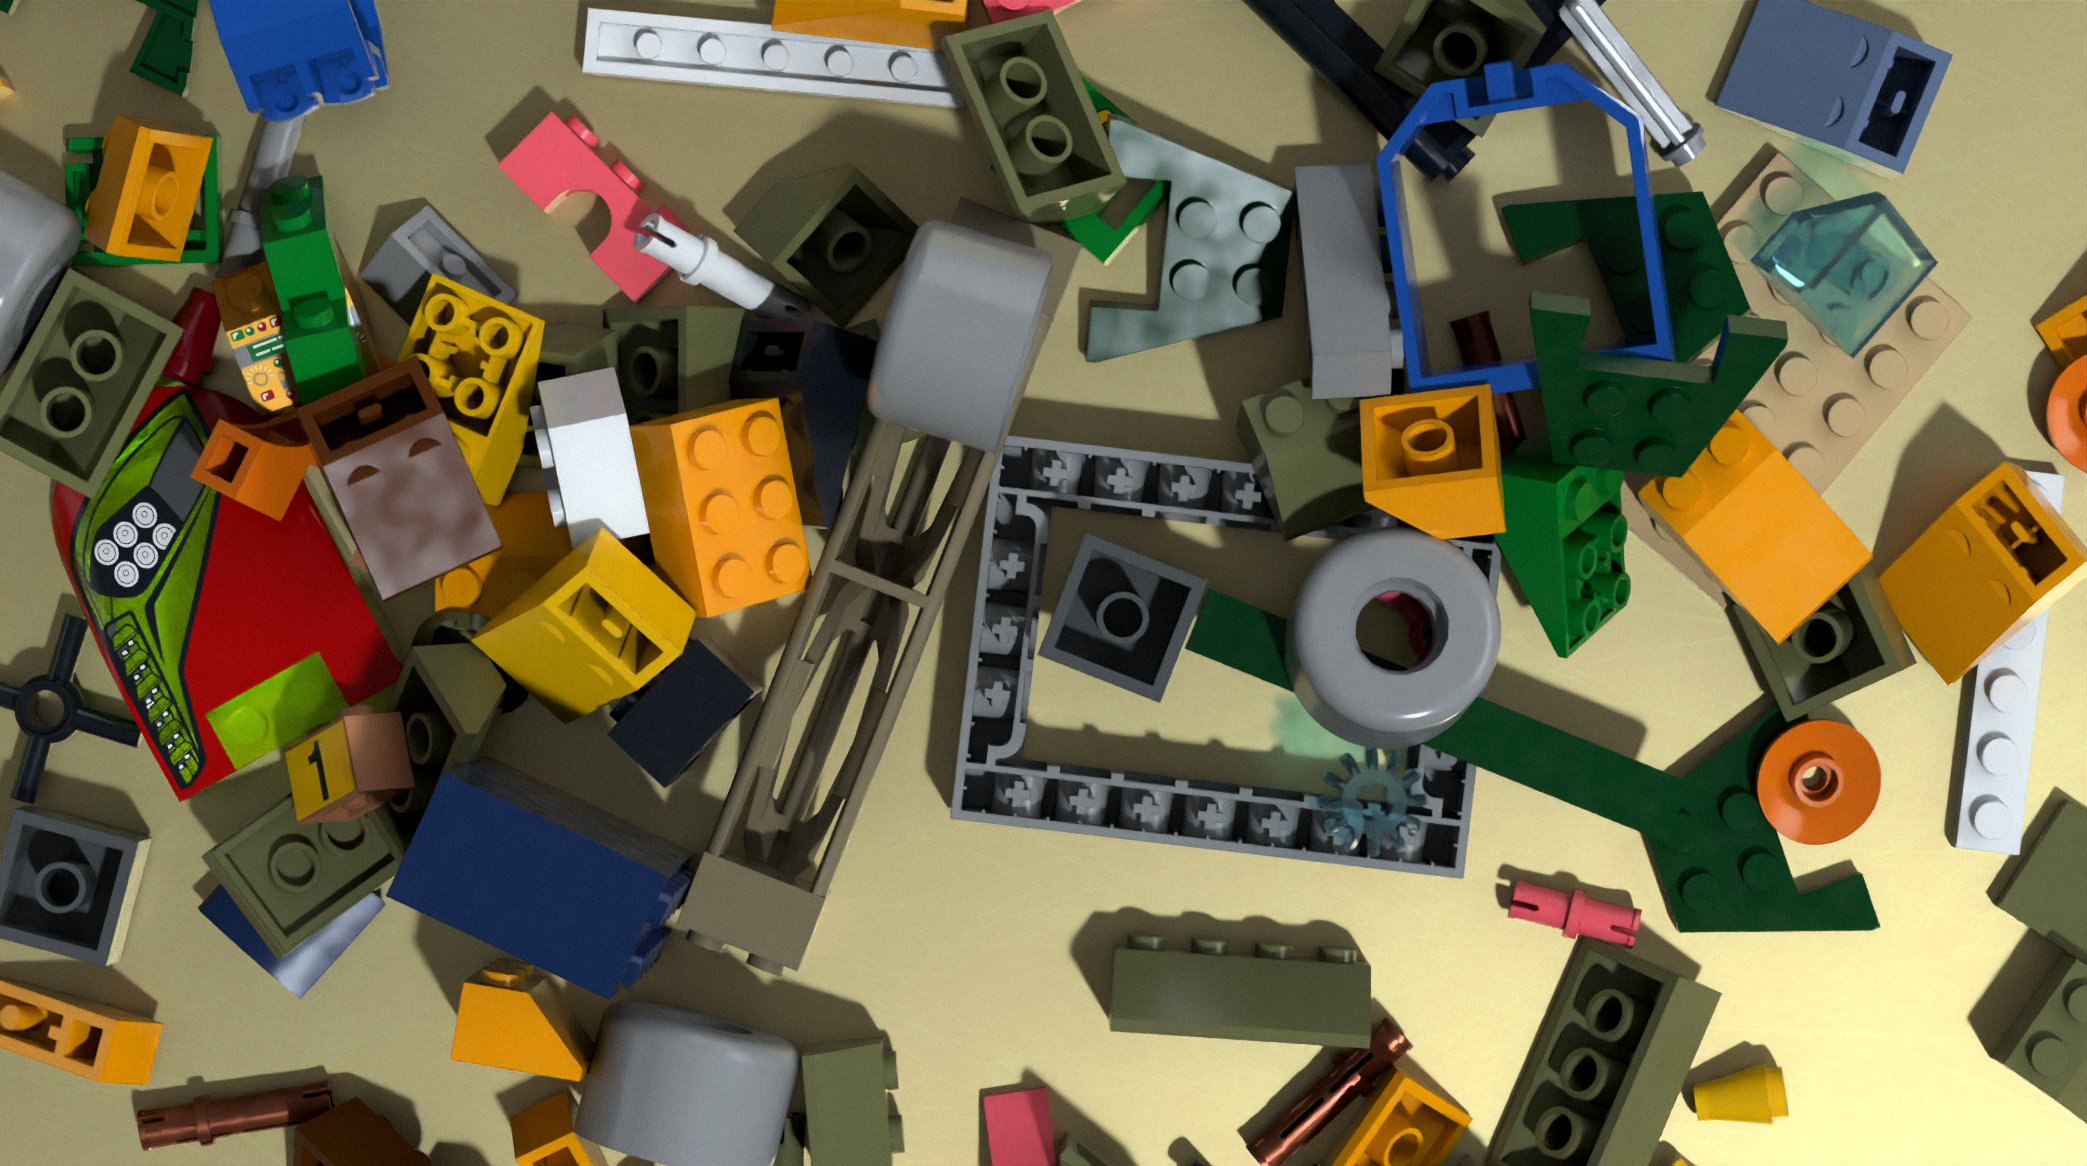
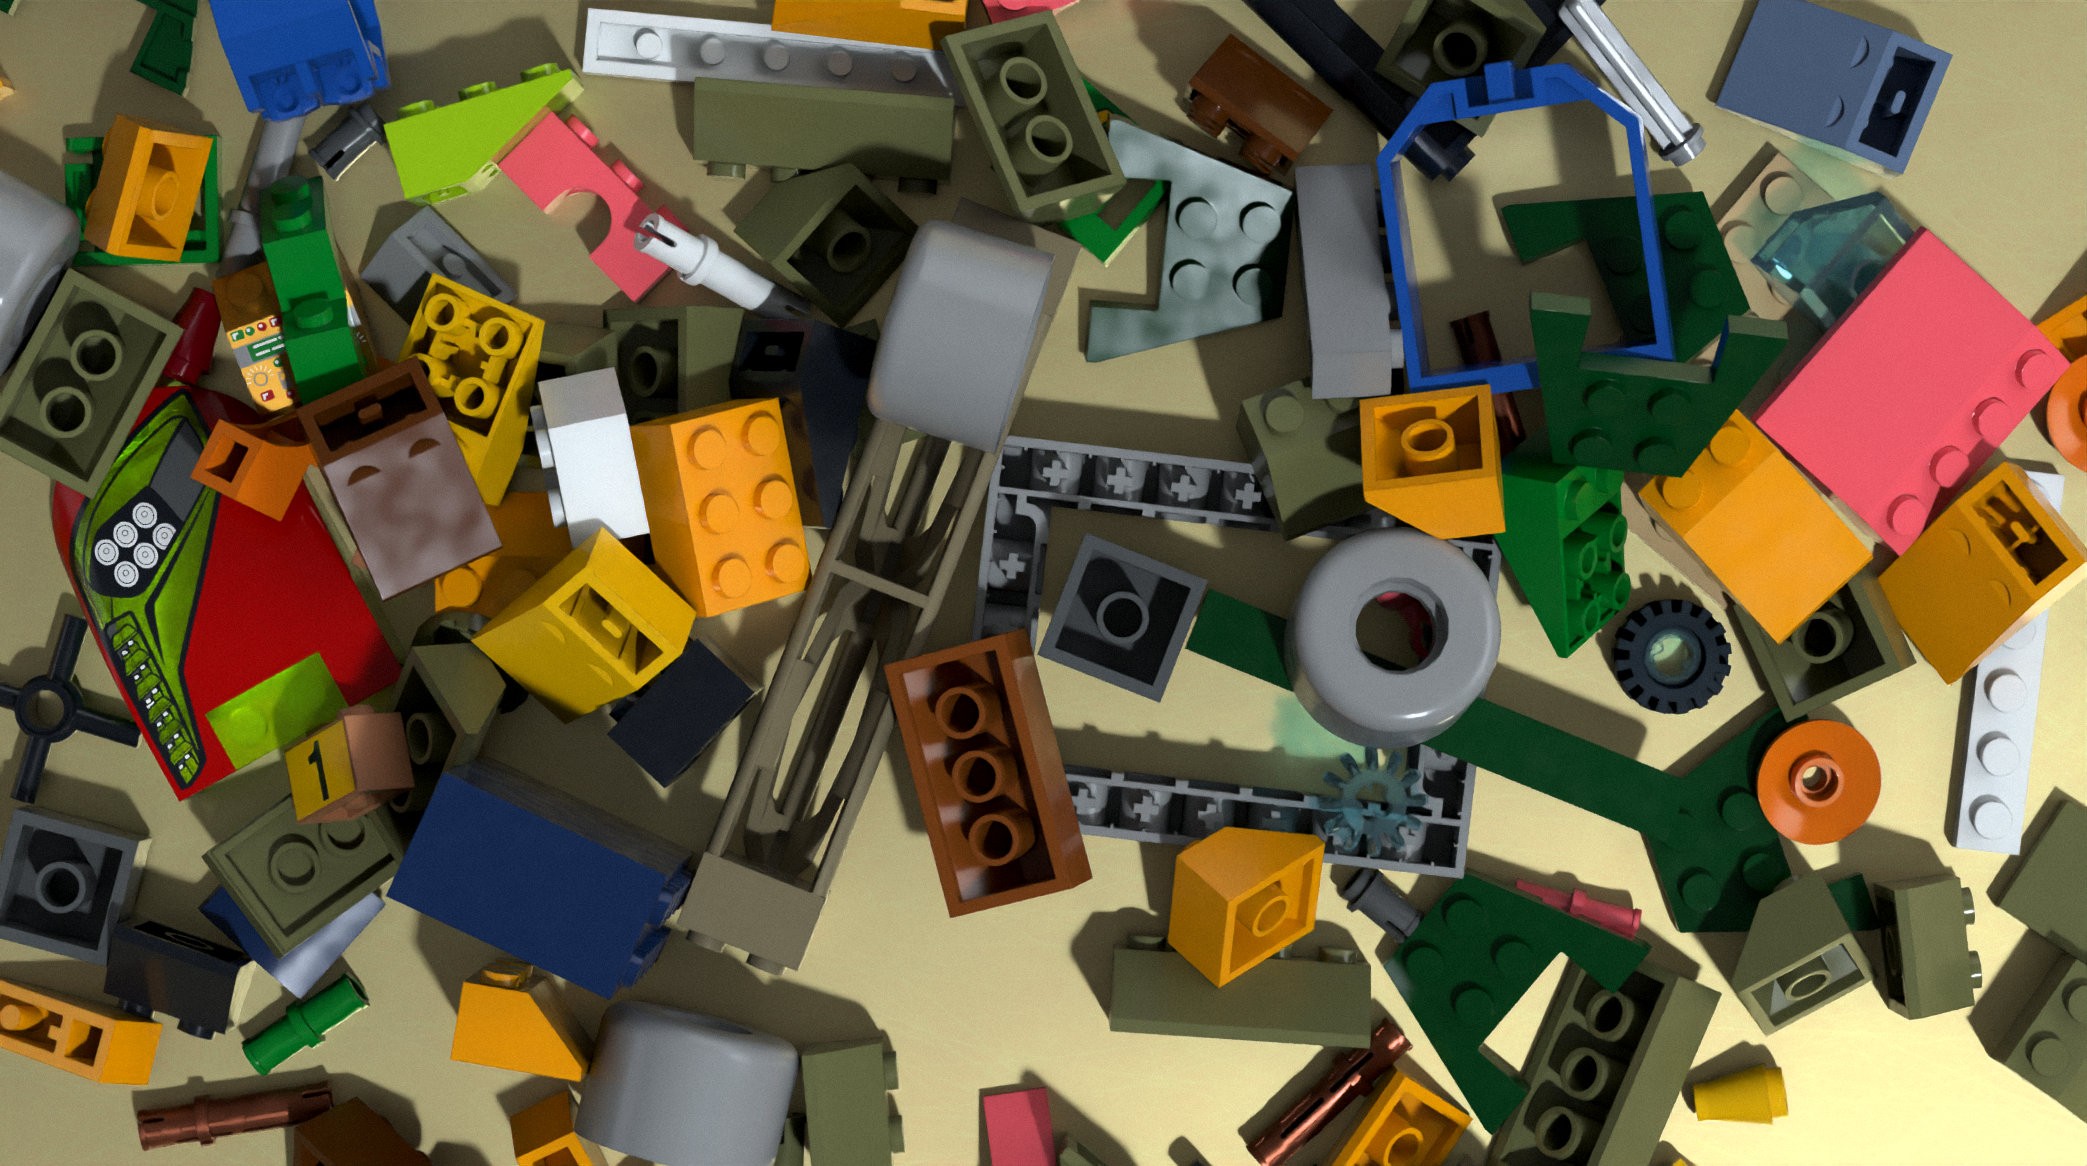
(177, 975): none -> black slope
(305, 1023): none -> green pin
(352, 137): none -> dark grey pin
(459, 145): none -> lime slope
(817, 128): none -> olive slope
(988, 773): none -> dark orange slope
(1243, 898): none -> light orange slope
(1254, 106): none -> reddish brown slope
(1381, 904): none -> dark grey pin
(1478, 960): none -> dark green wing
(1643, 638): none -> black bush
(1798, 954): none -> olive slope
(1910, 392): none -> coral slope
(1927, 945): none -> olive slope

